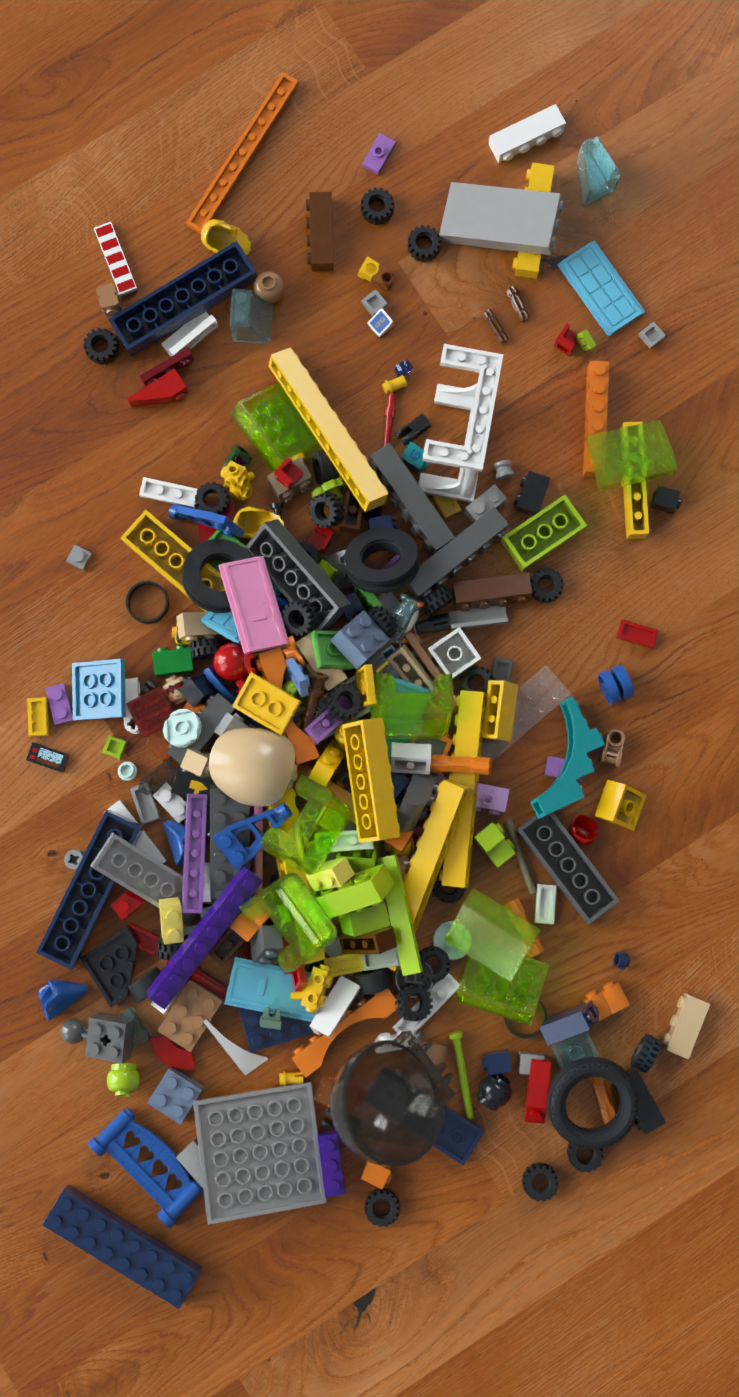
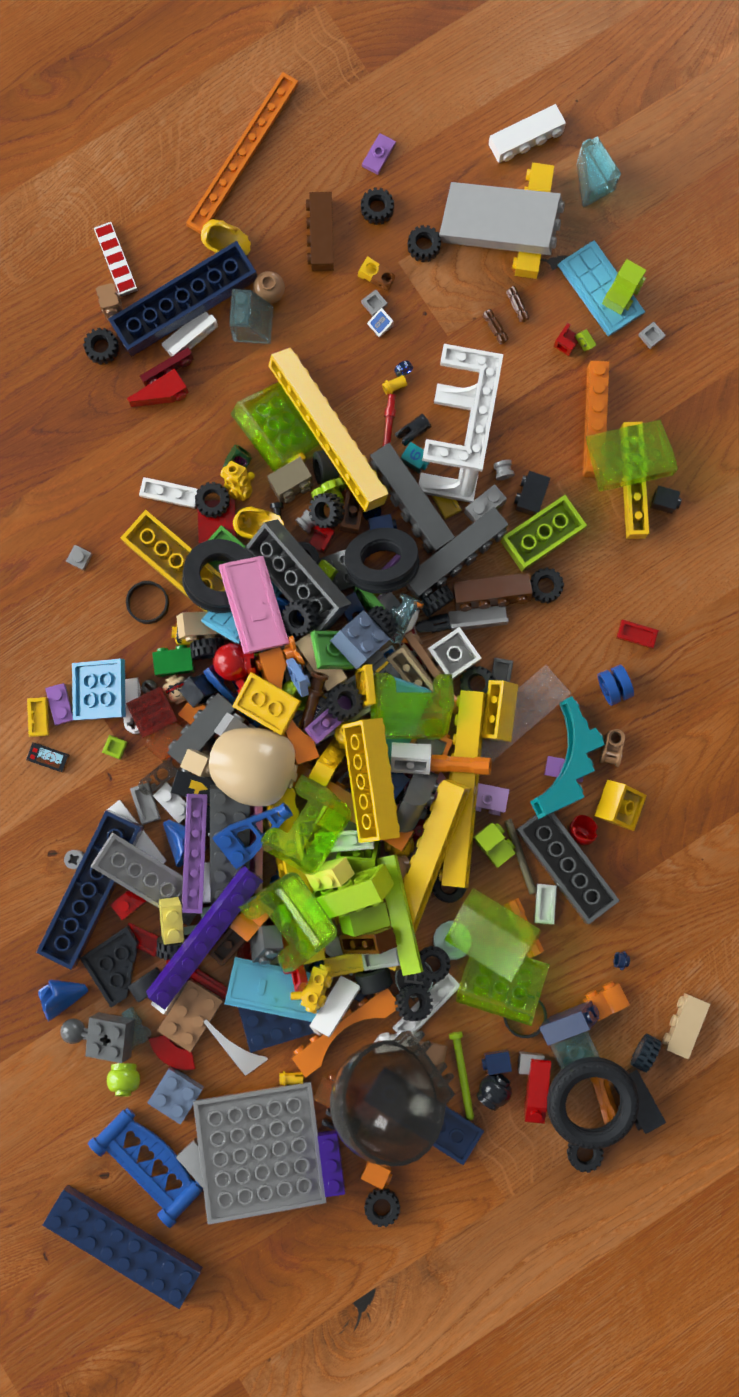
(127, 771): light aqua plate -> none
(182, 728): light aqua tile -> none
(206, 518): blue plate -> none
(268, 1021): sand green tile -> none
(288, 473): red panel -> none
(305, 522): none -> light grey wheel
(546, 1193): black tyre -> none
(626, 284): none -> lime brick

